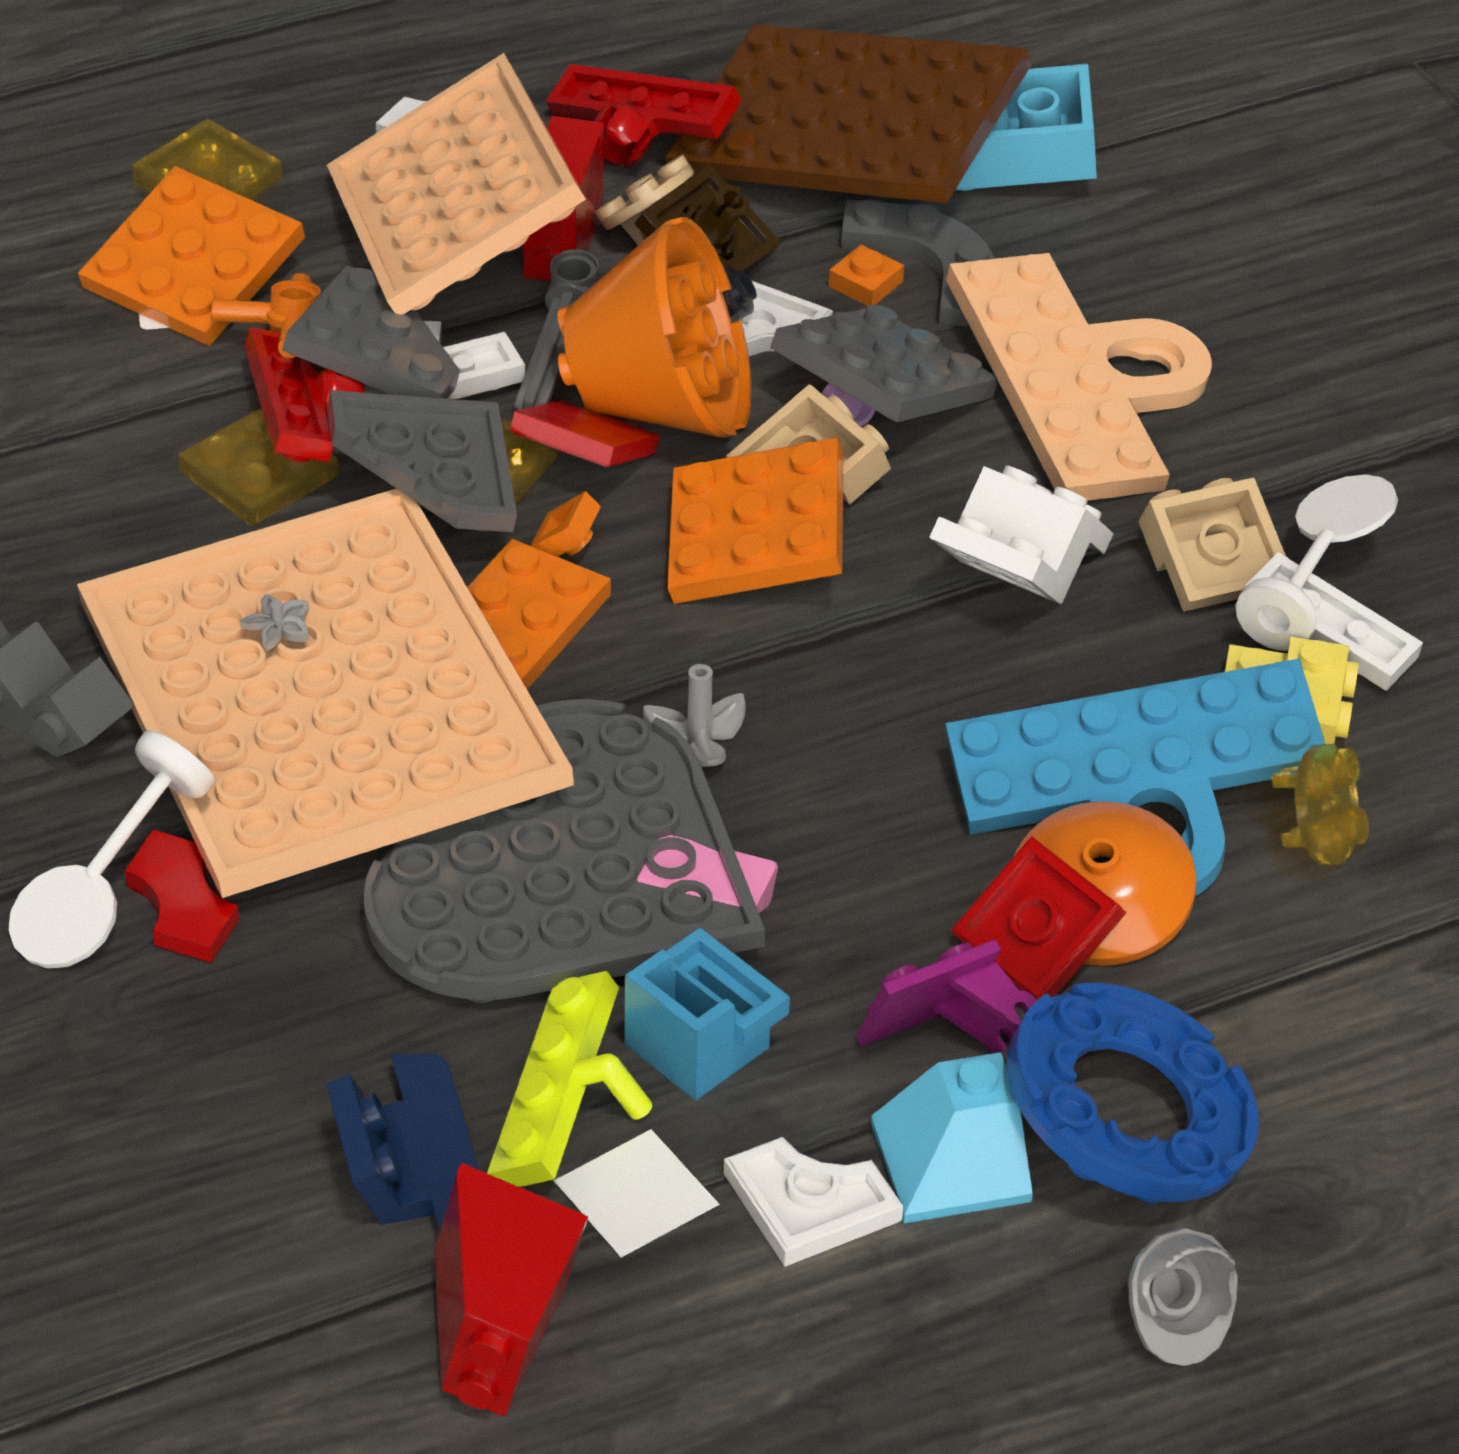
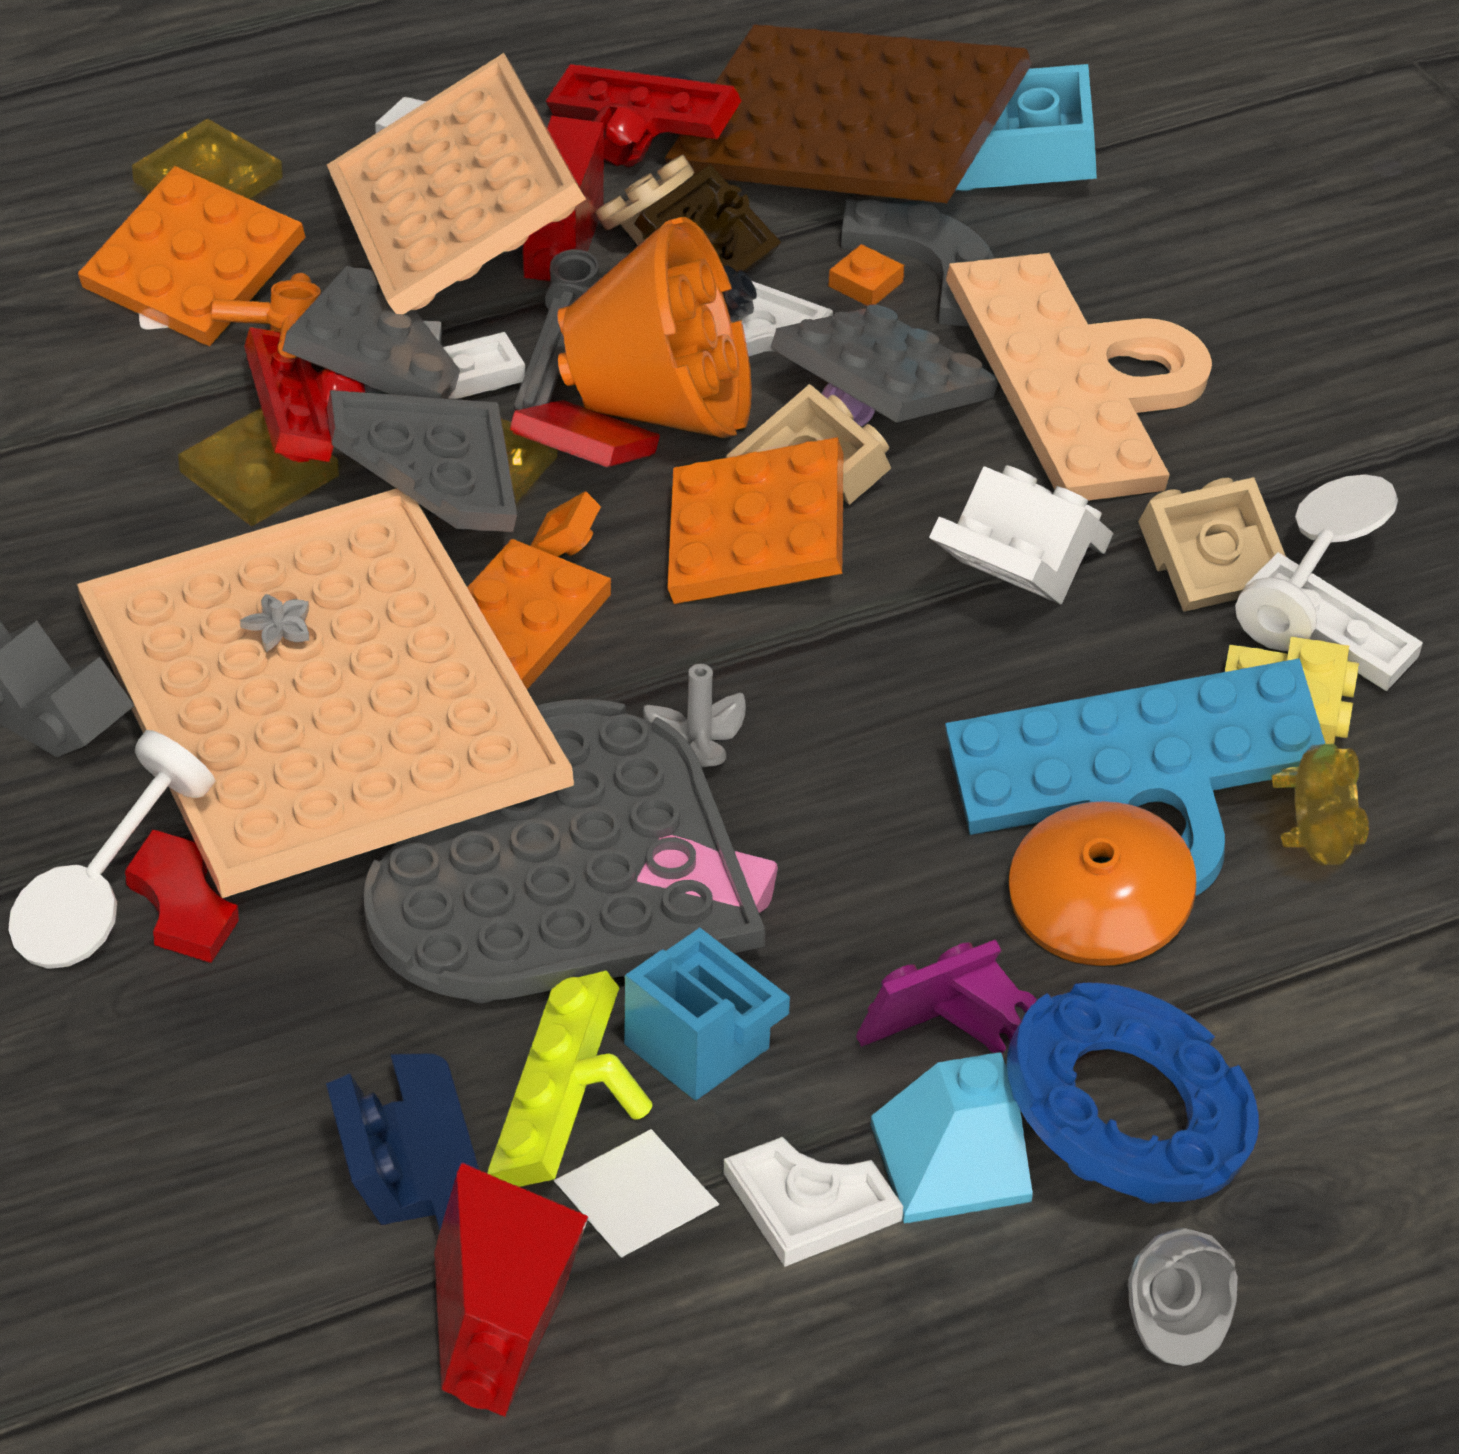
(1042, 919): red tile -> none

